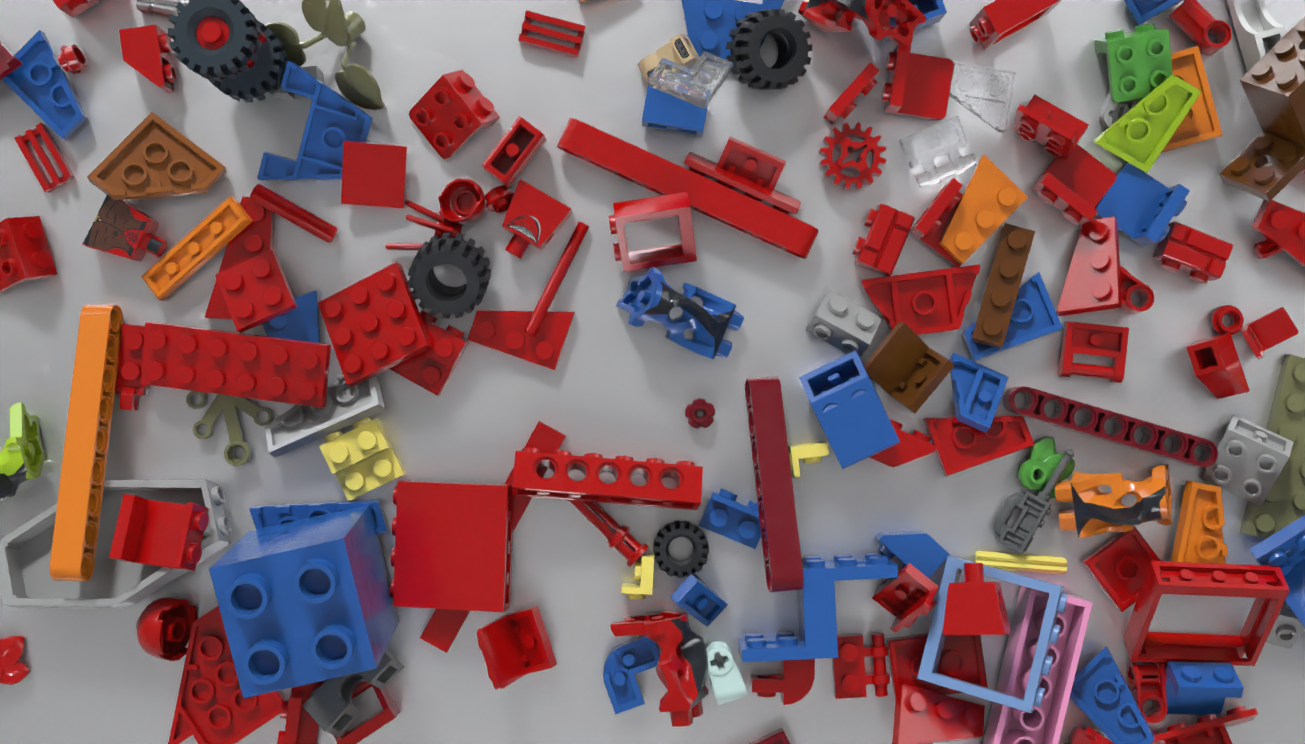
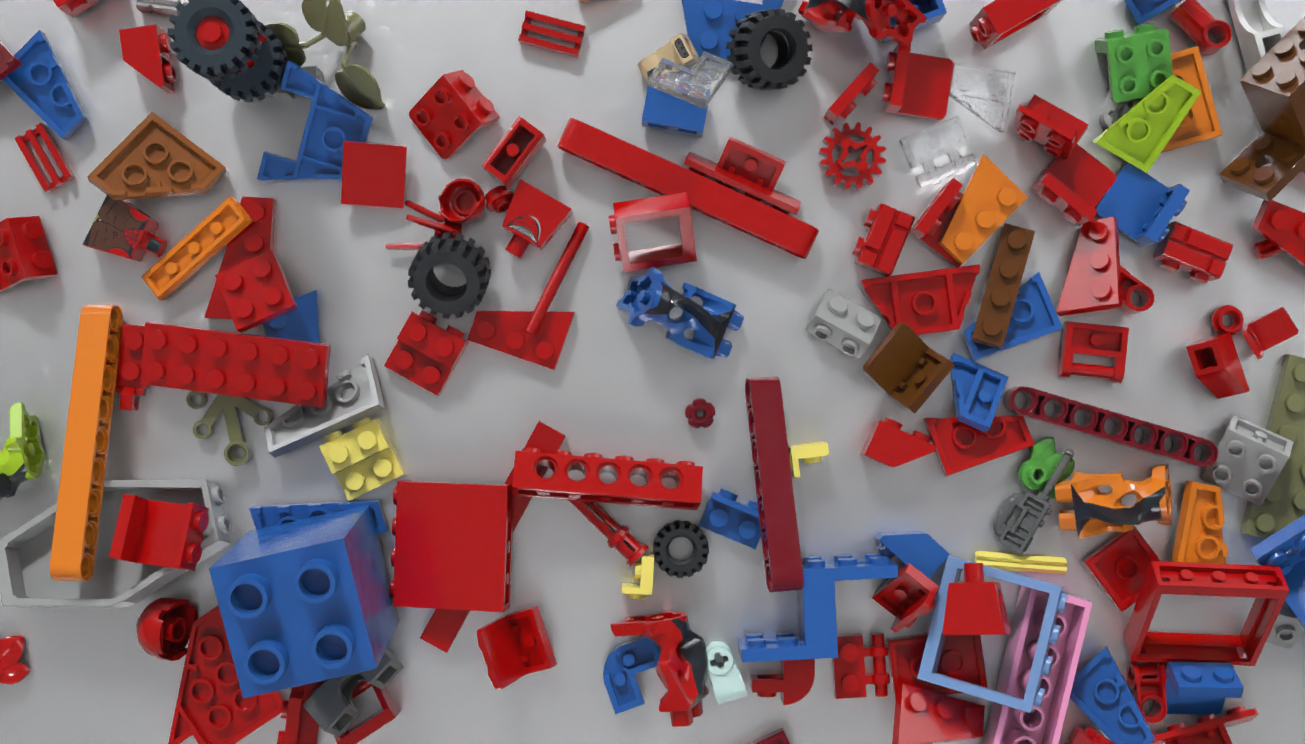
(72, 59): red plate -> none
(293, 213): red axle -> none
(374, 324): red plate -> none
(698, 600): blue slope -> none
(849, 409): blue slope -> none

